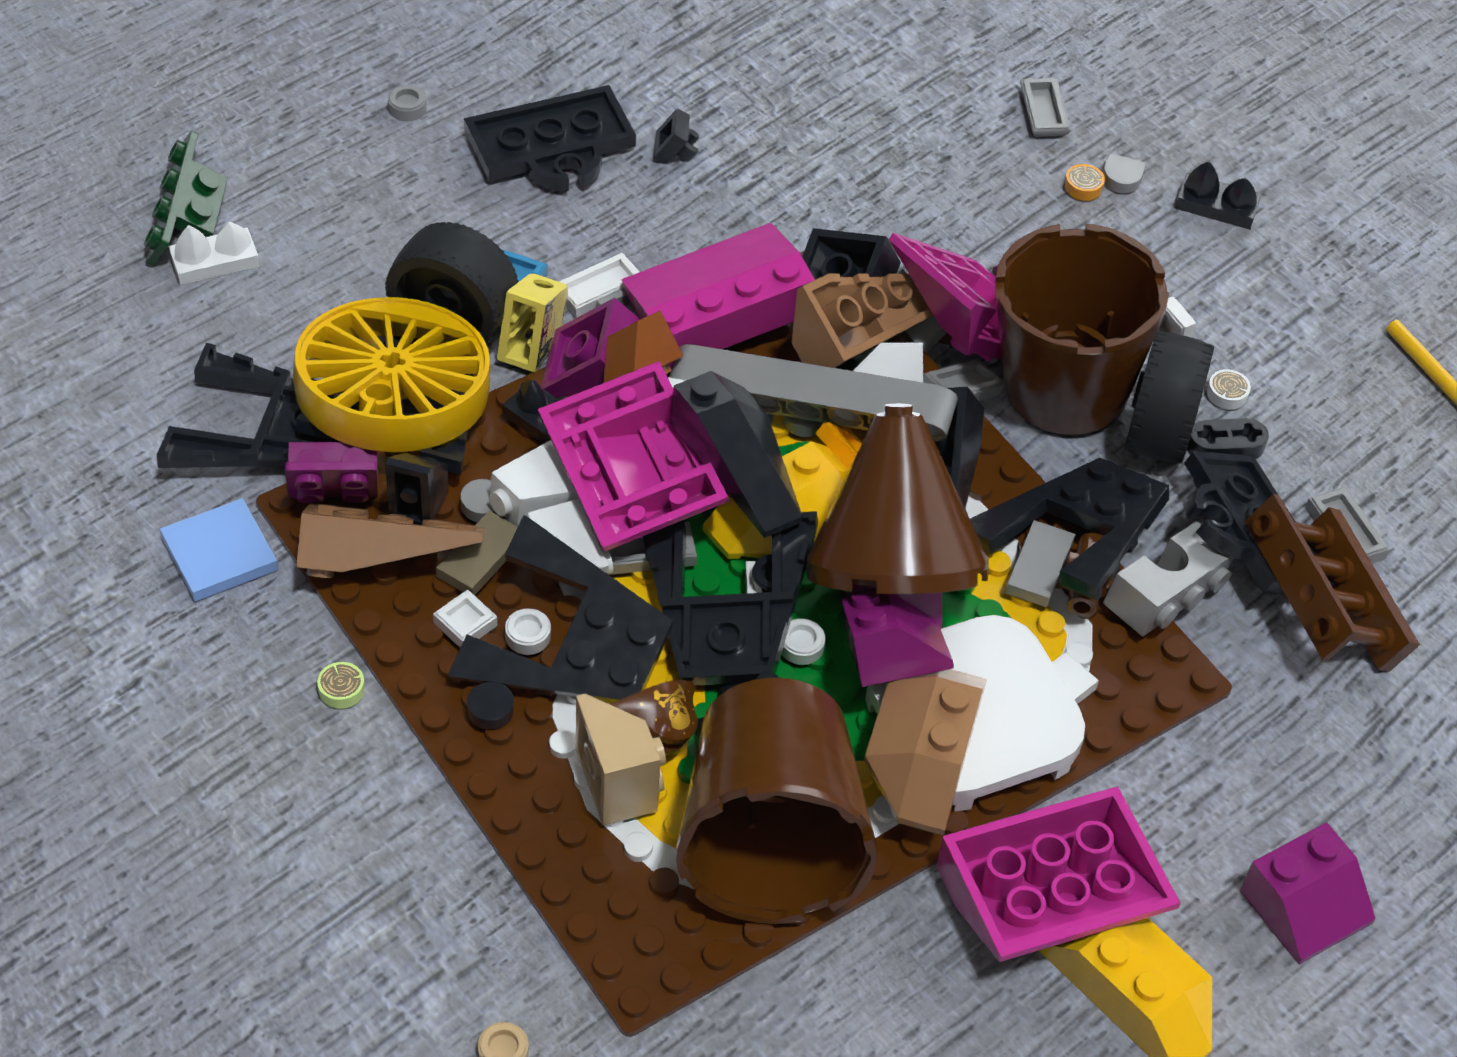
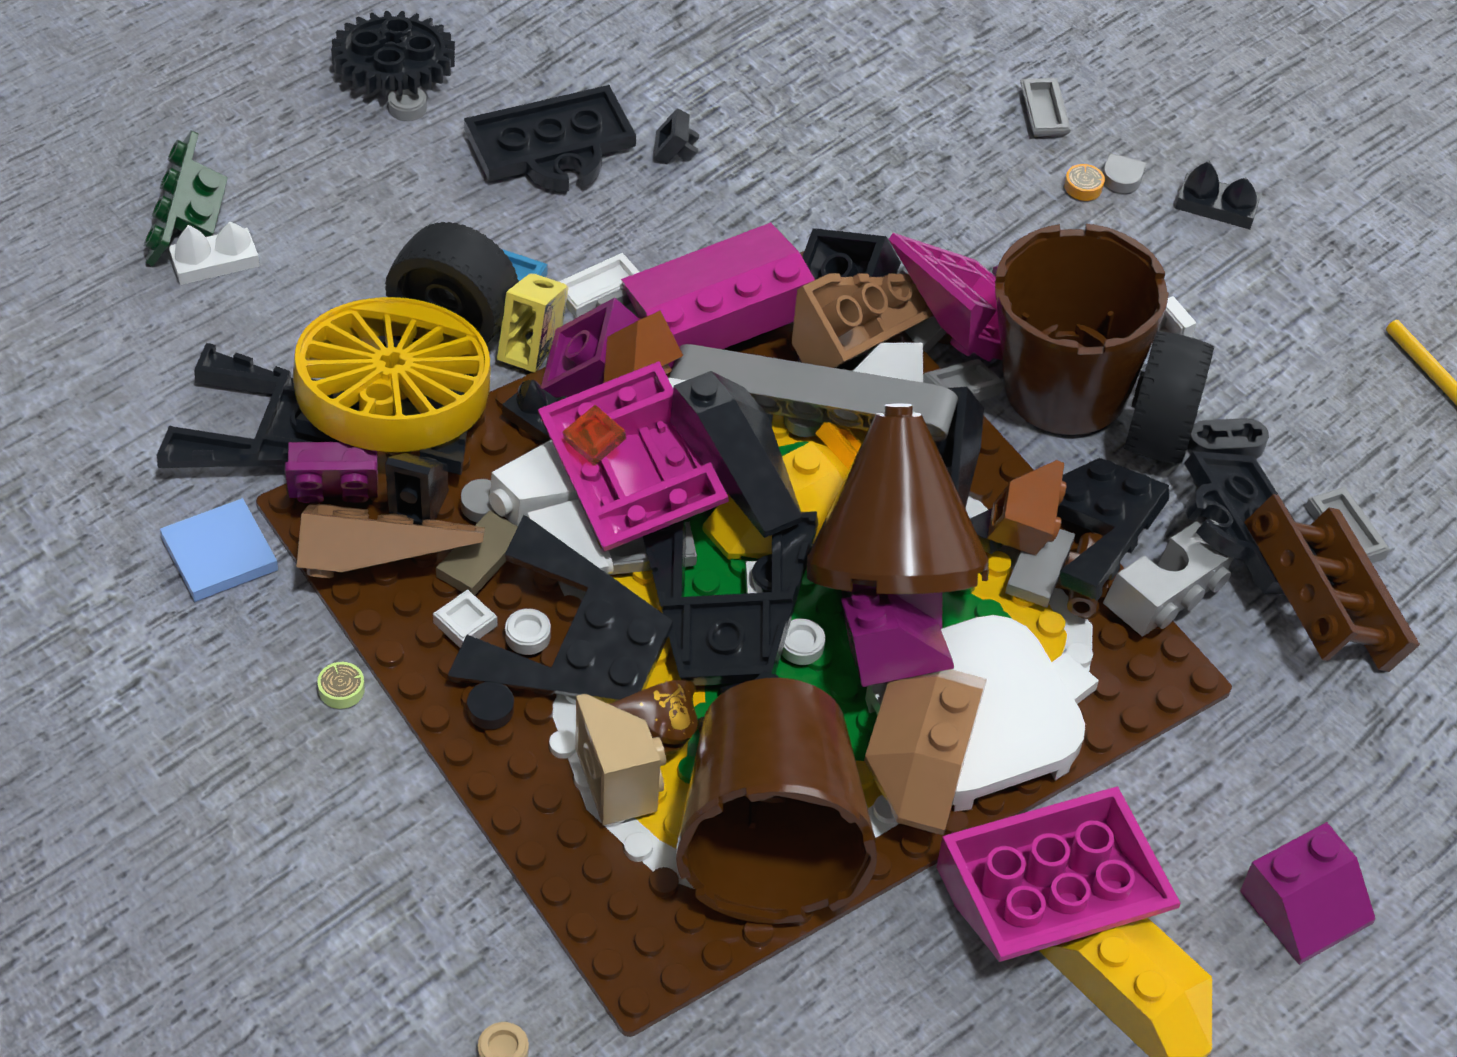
(393, 53): none -> black gear
(594, 435): none -> clear orange tile
(1027, 509): none -> dark orange slope
(1228, 389): tile -> none

